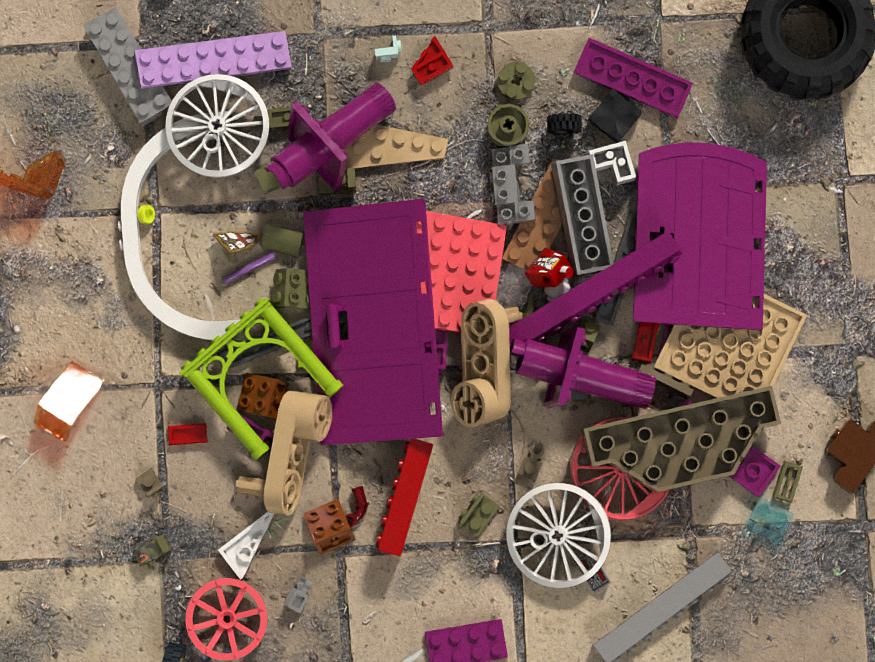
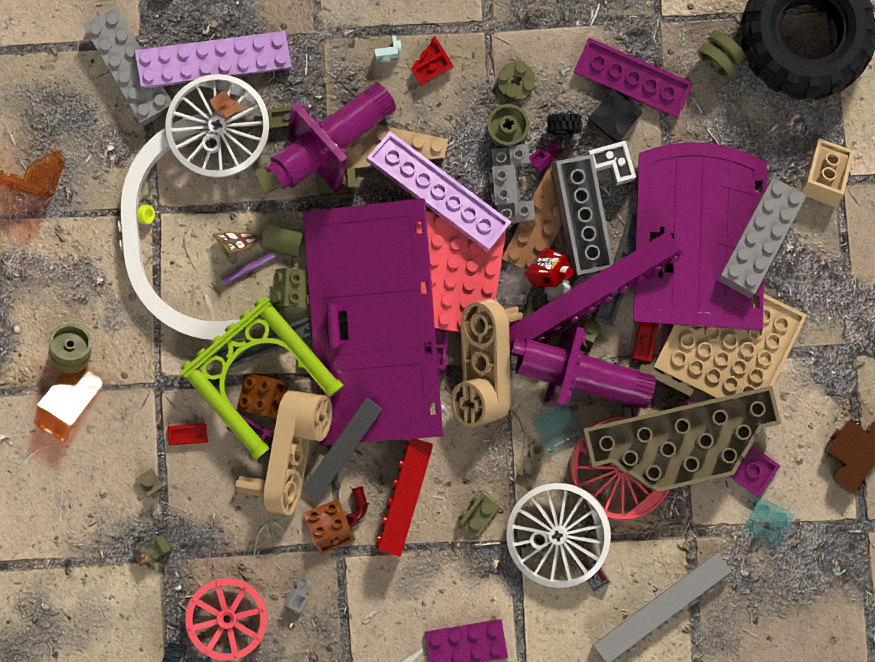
(69, 348): none -> olive wheel
(224, 105): none -> nougat bracket
(242, 548): white wing -> none
(342, 448): none -> dark grey tile
(439, 190): none -> lavender plate
(544, 157): none -> magenta plate
(554, 423): none -> clear light blue plate
(721, 53): none -> olive wheel
(761, 237): none -> light grey brick
(783, 497): olive tile -> none
(827, 172): none -> tan slope

